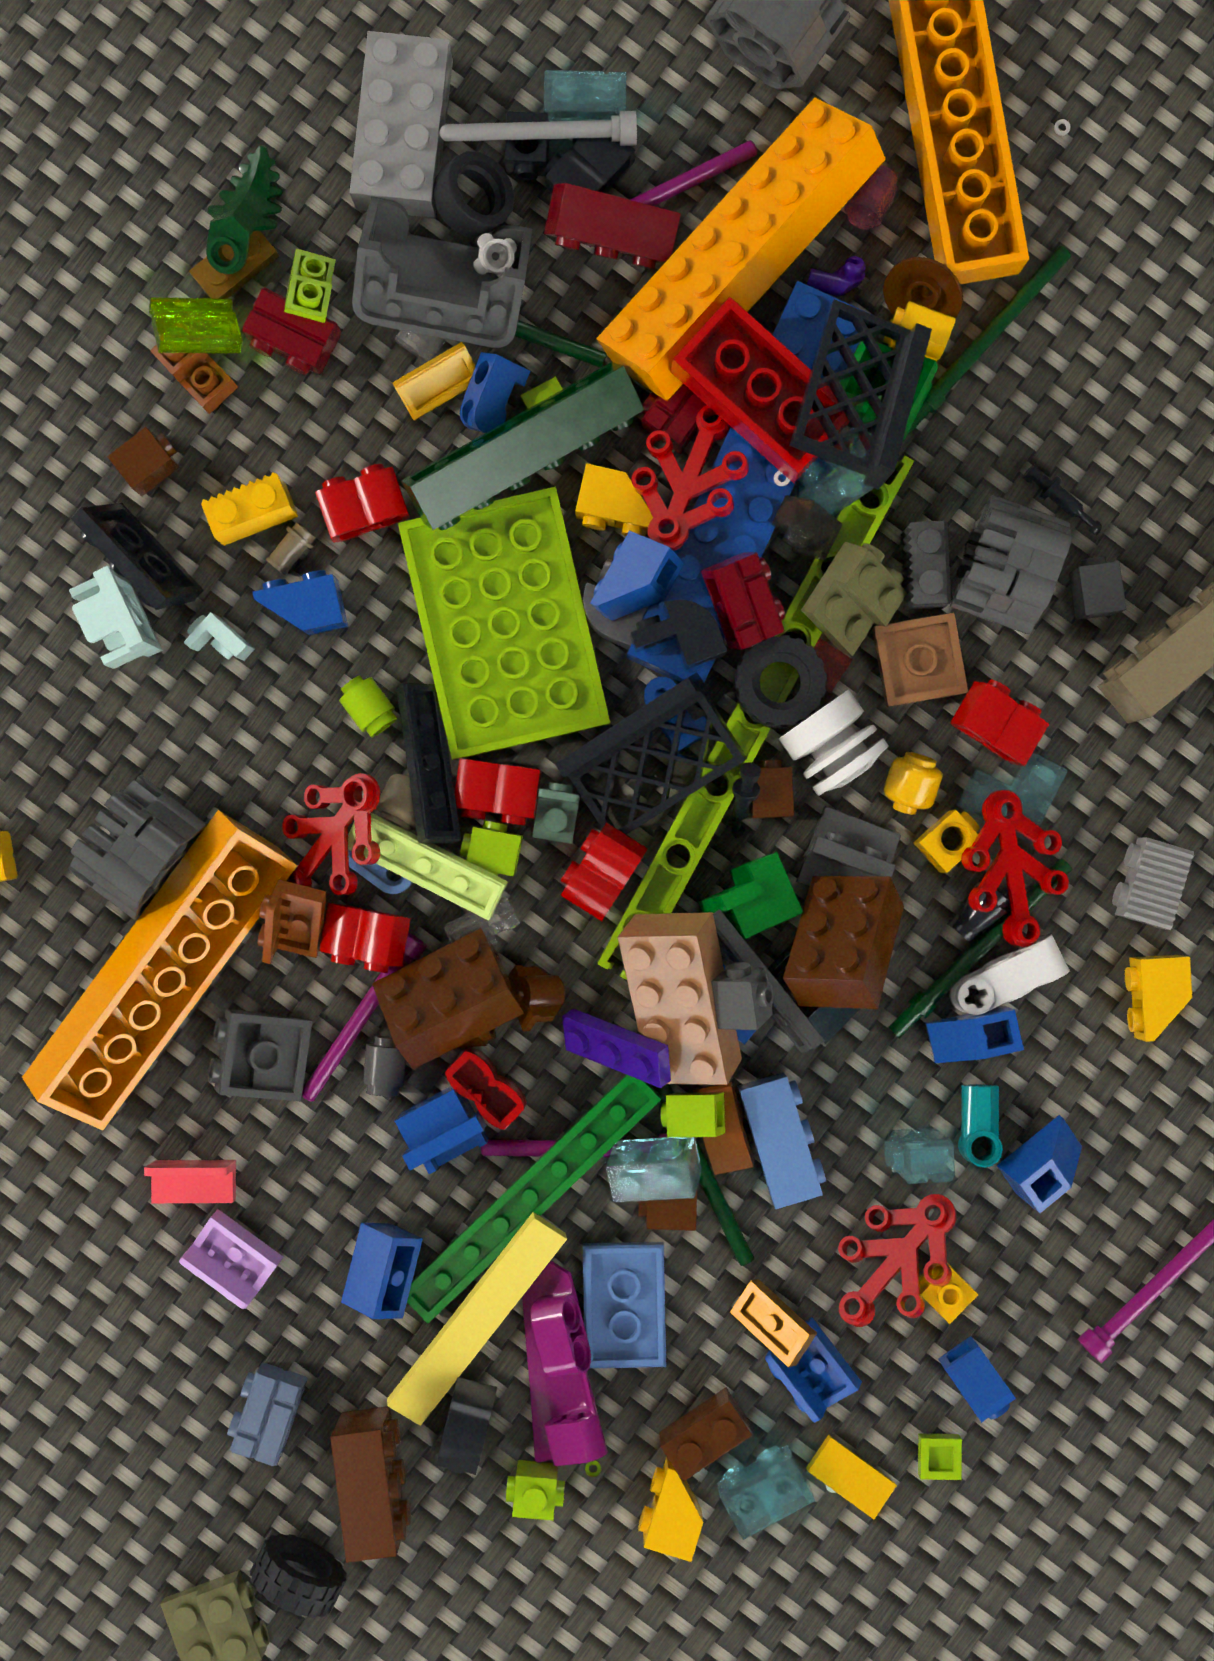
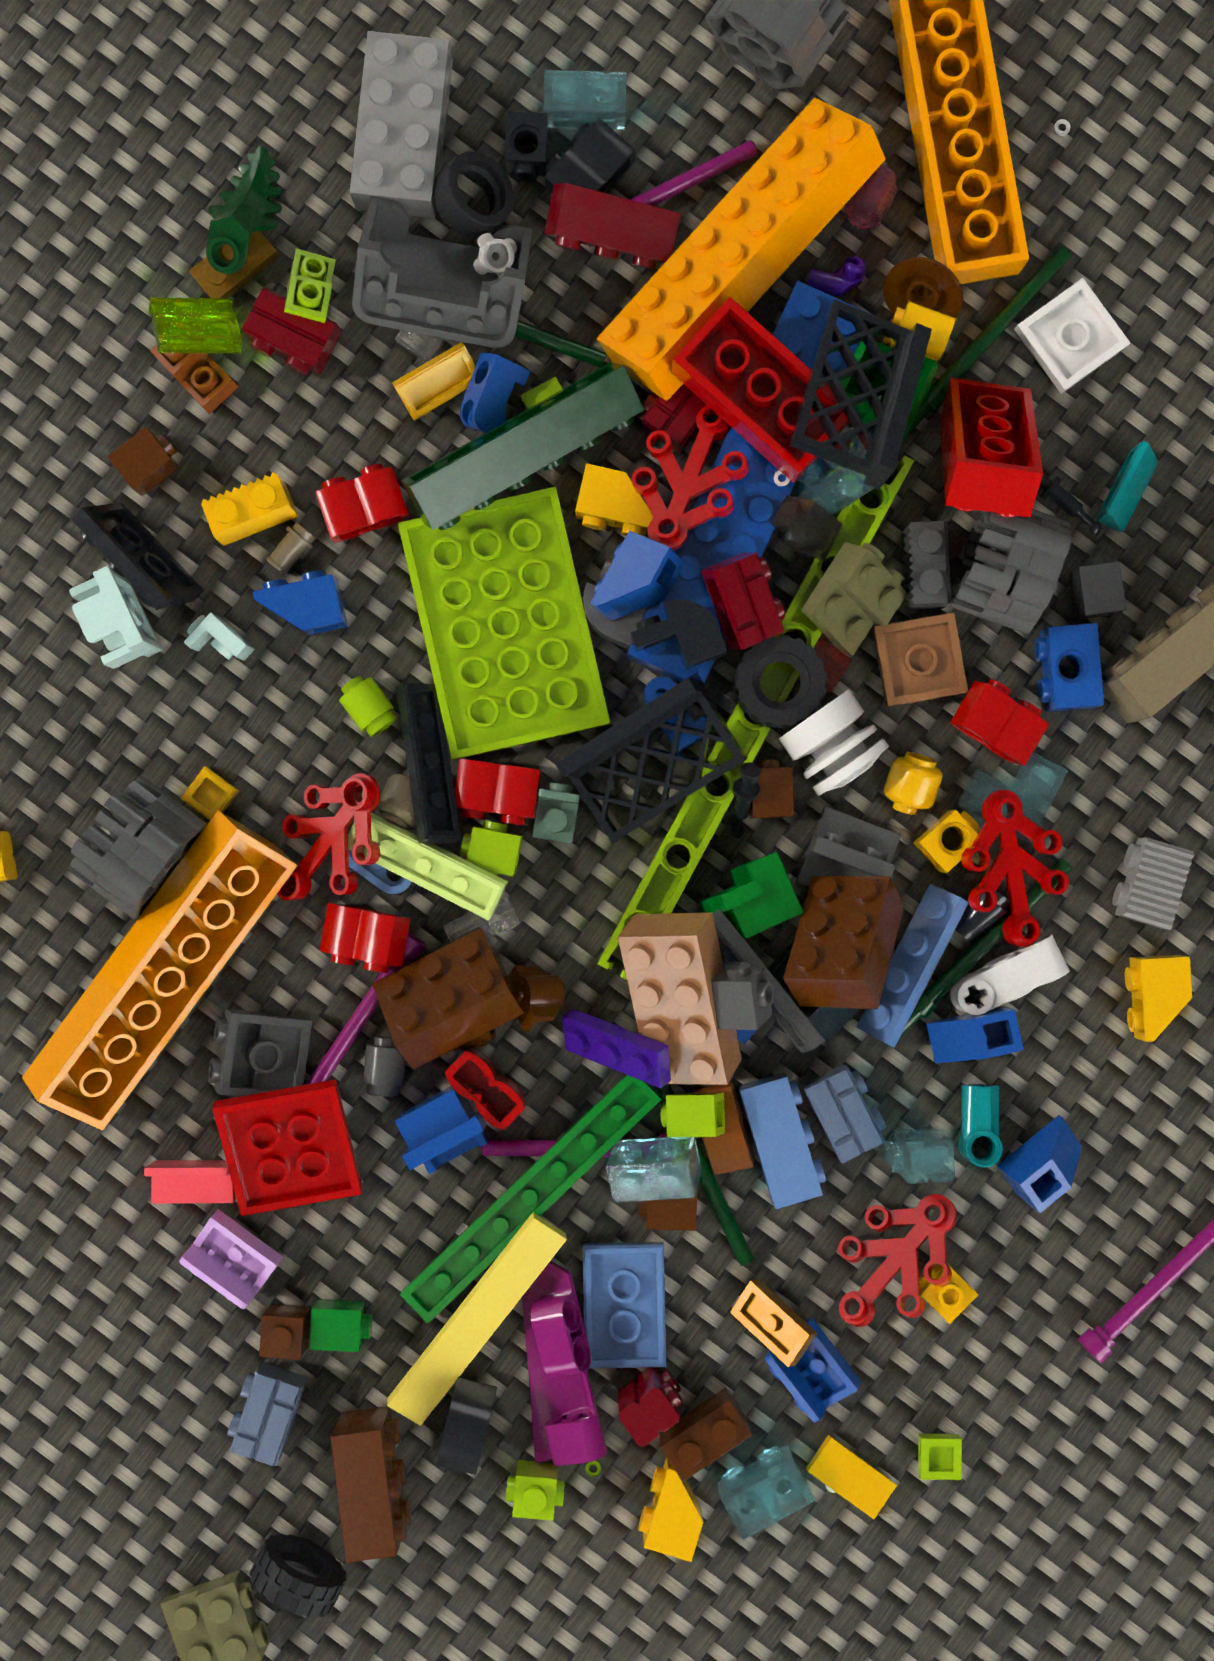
(209, 793): none -> yellow tile
(285, 1331): none -> reddish brown brick
(288, 1147): none -> red plate
(292, 920): dark orange bracket -> none
(339, 1325): none -> green brick
(381, 1270): blue brick -> none
(603, 871): red brick -> none
(620, 127): light grey piece -> none
(649, 1404): none -> dark red brick
(844, 1113): none -> sand blue brick
(913, 964): none -> medium blue plate
(977, 1380): blue slope -> none
(990, 448): none -> red brick
(1072, 336): none -> white plate
(1080, 646): none -> blue brick
(1128, 487): none -> teal slope

